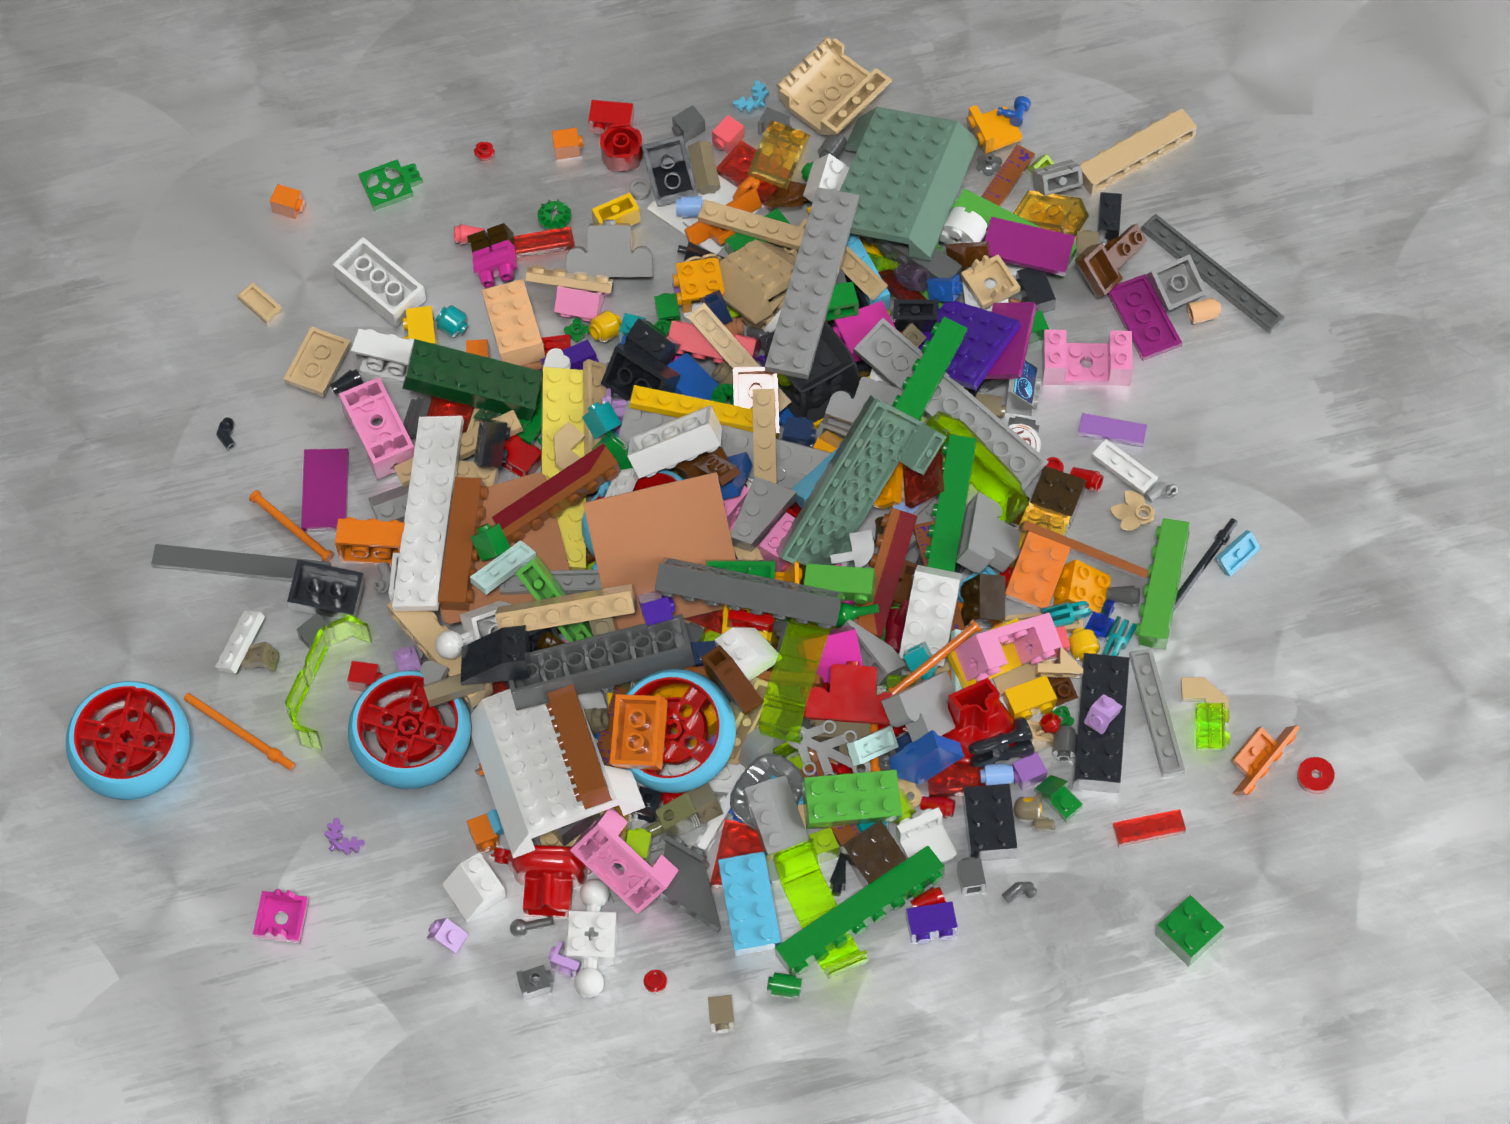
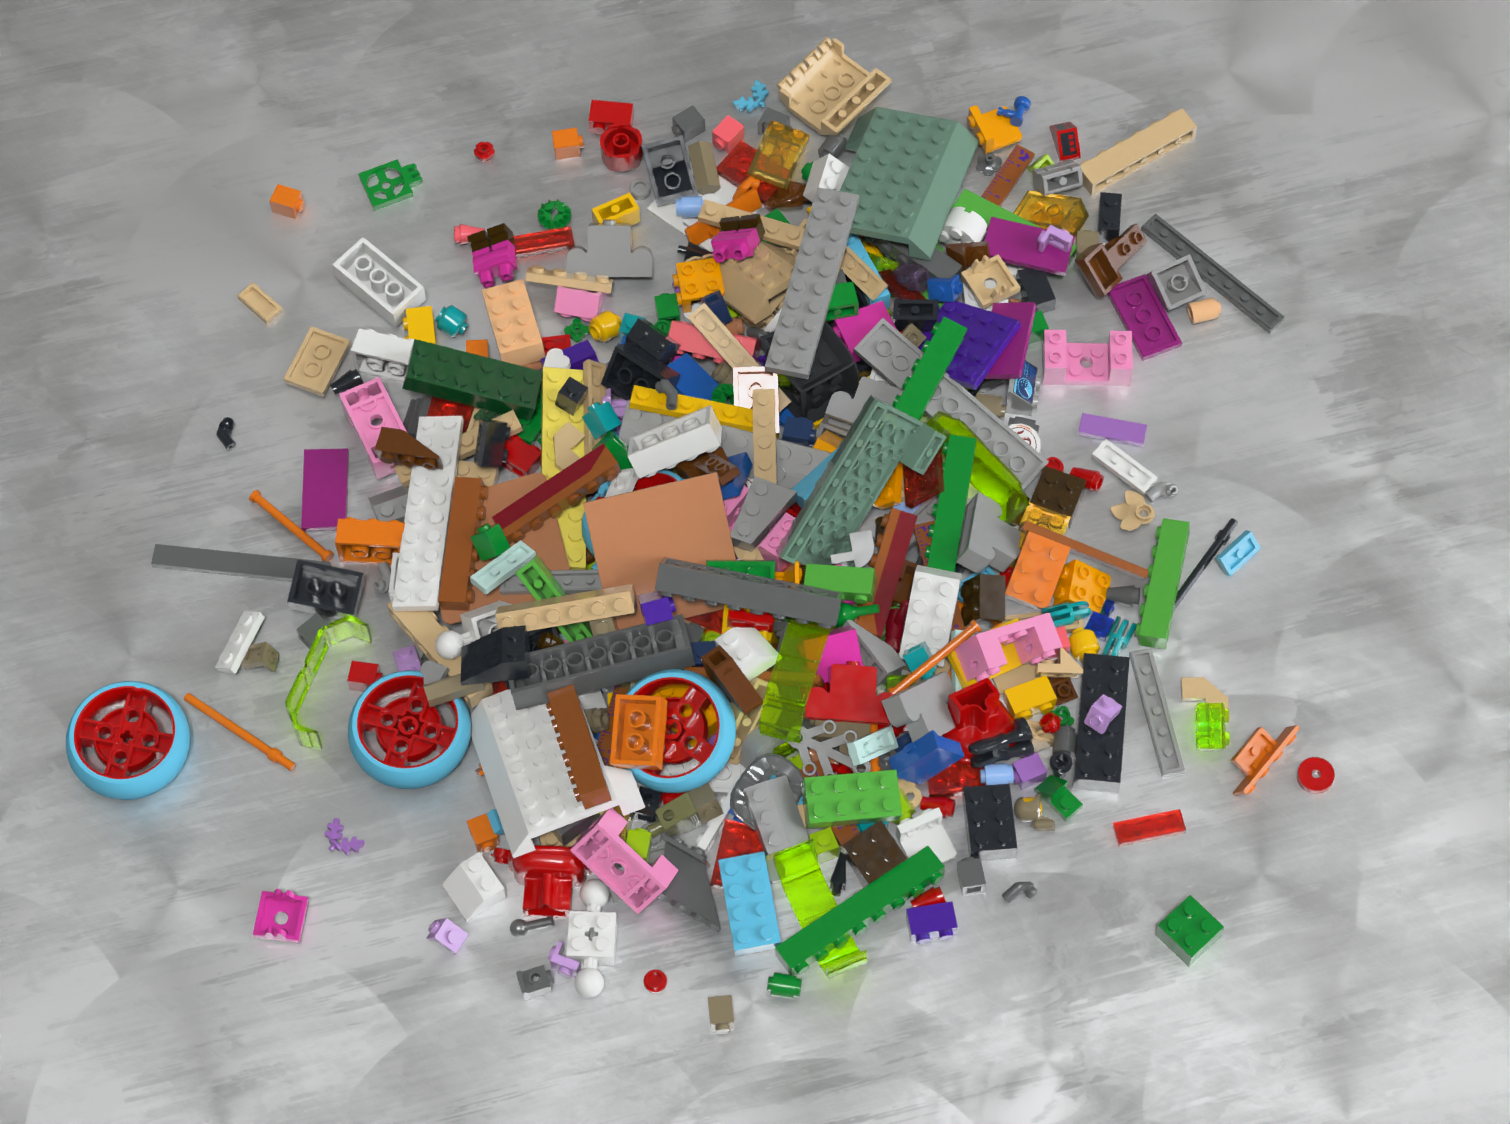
(400, 447): none -> reddish brown slope
(571, 396): none -> black brick
(671, 393): none -> dark grey arm
(737, 237): none -> dark pink hips
(1056, 237): none -> lavender bracket
(1060, 764): none -> black cone
(1066, 141): none -> red slope

